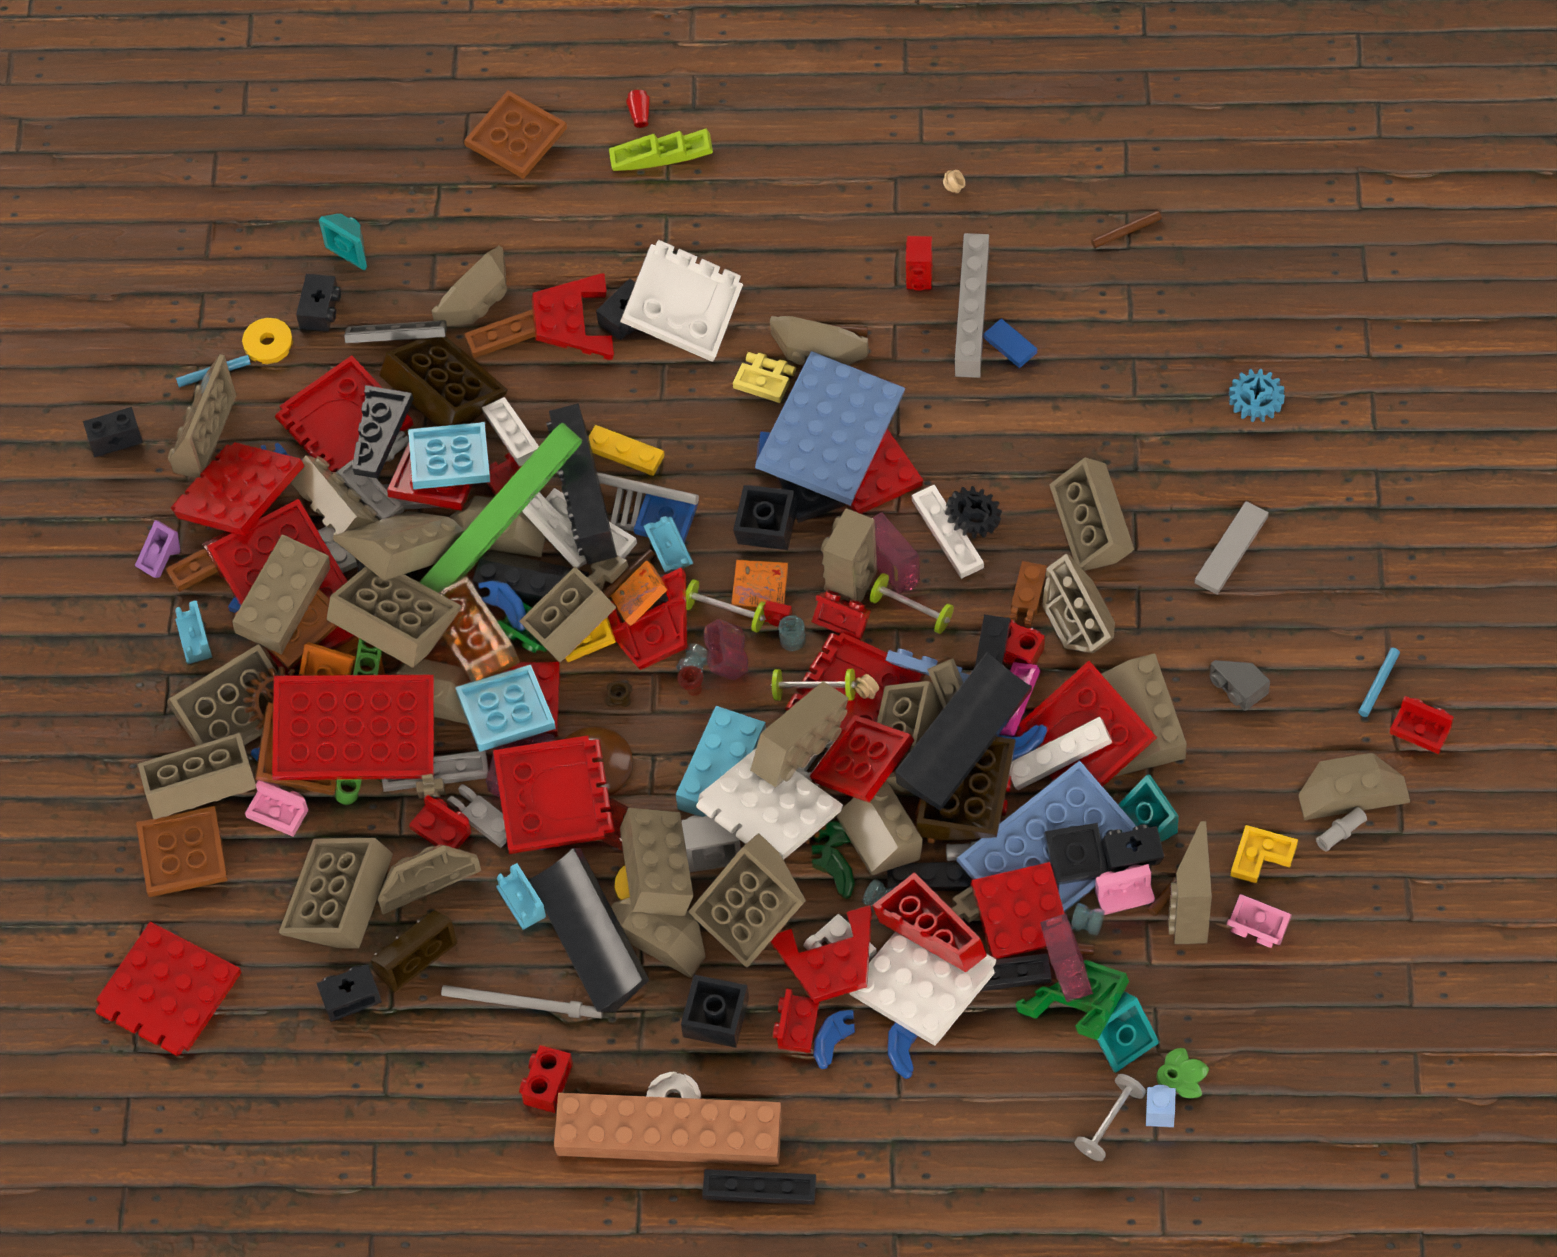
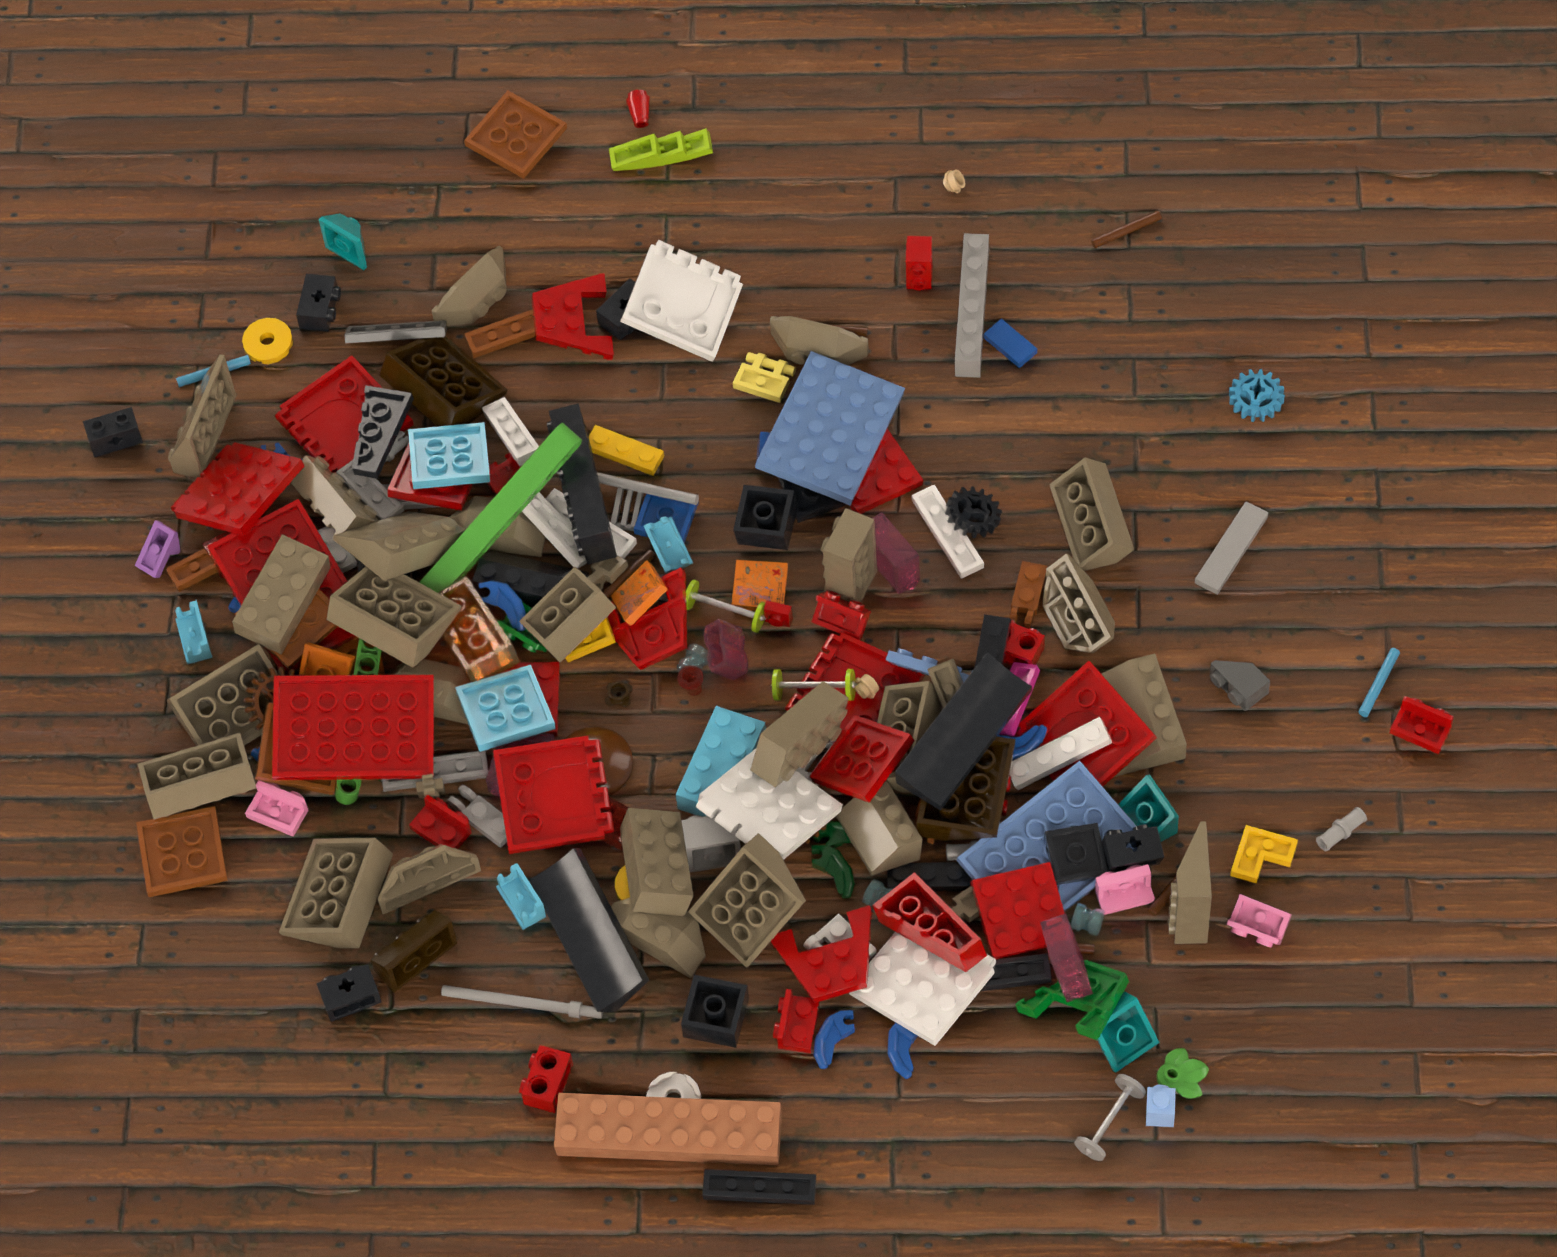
(166, 989): red hinge -> none
(792, 633): clear light blue wheel -> none
(879, 589): axle -> none
(1350, 783): dark tan wedge -> none

